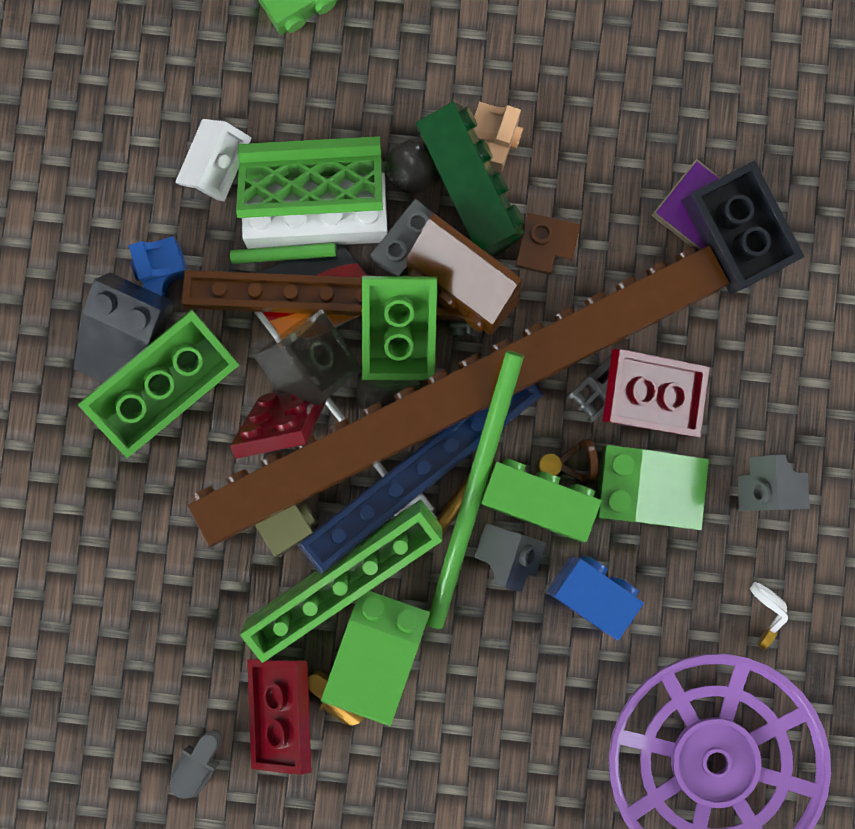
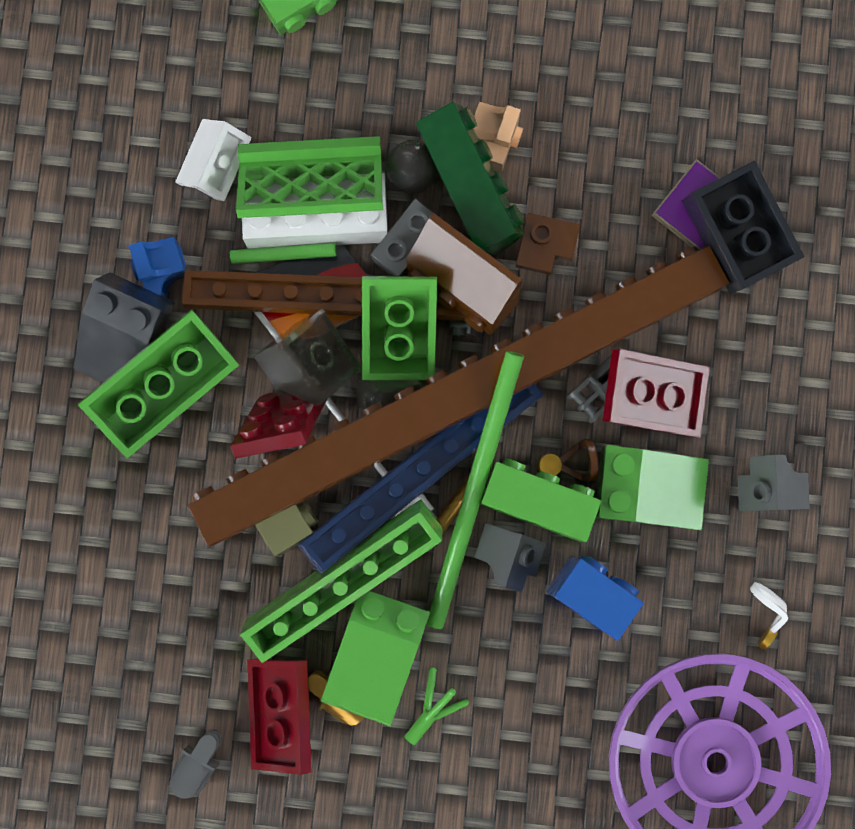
(430, 715): none -> bright green plant

